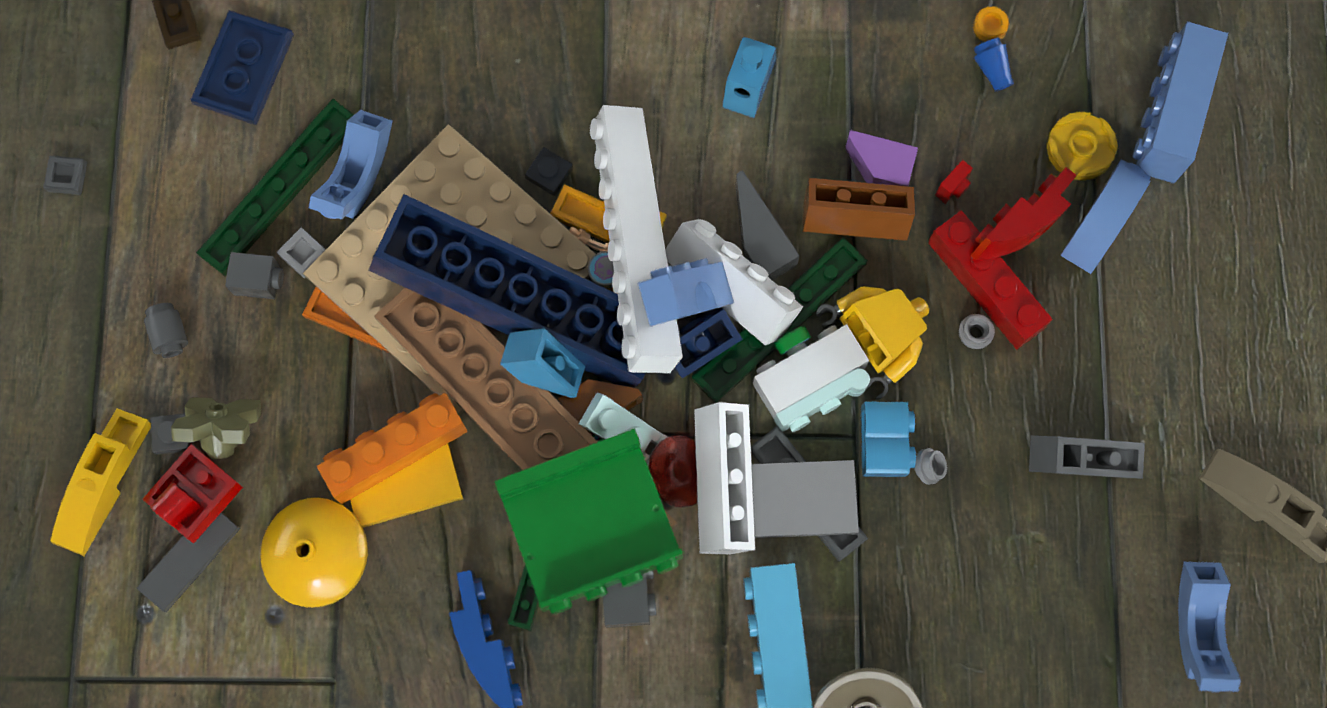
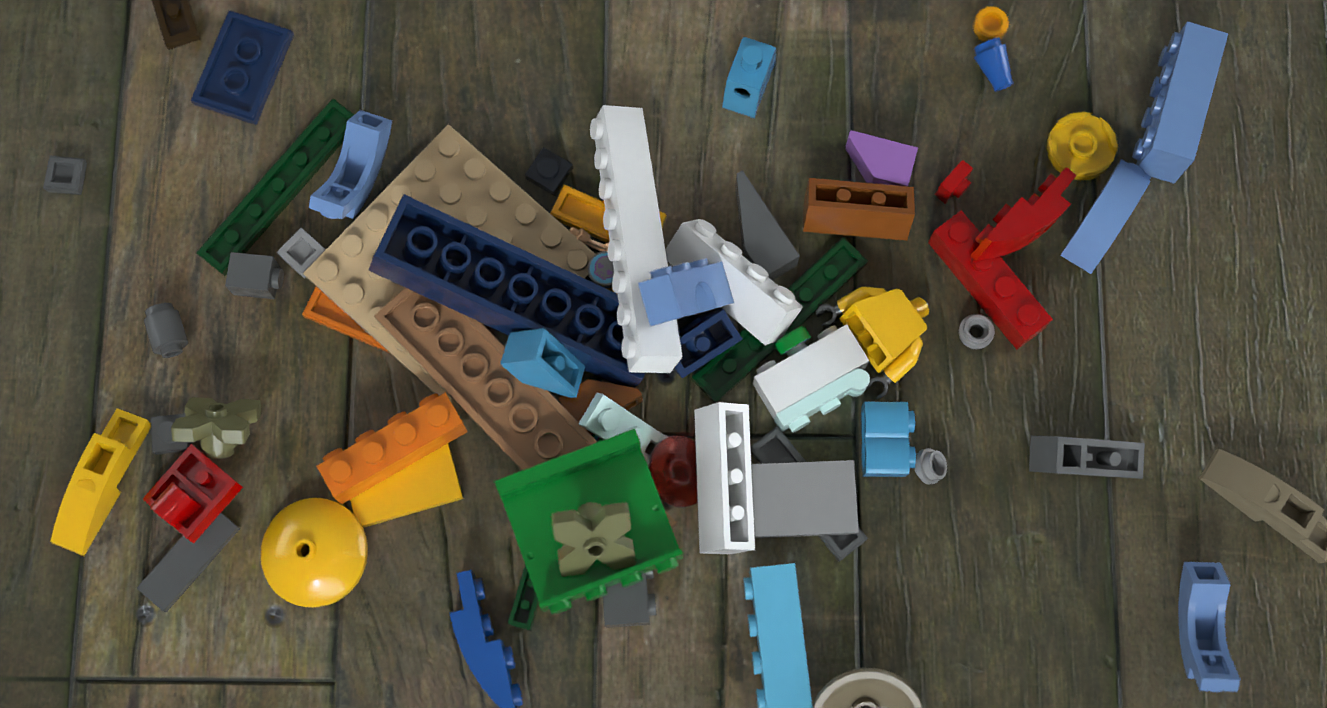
(591, 535): none -> olive plant

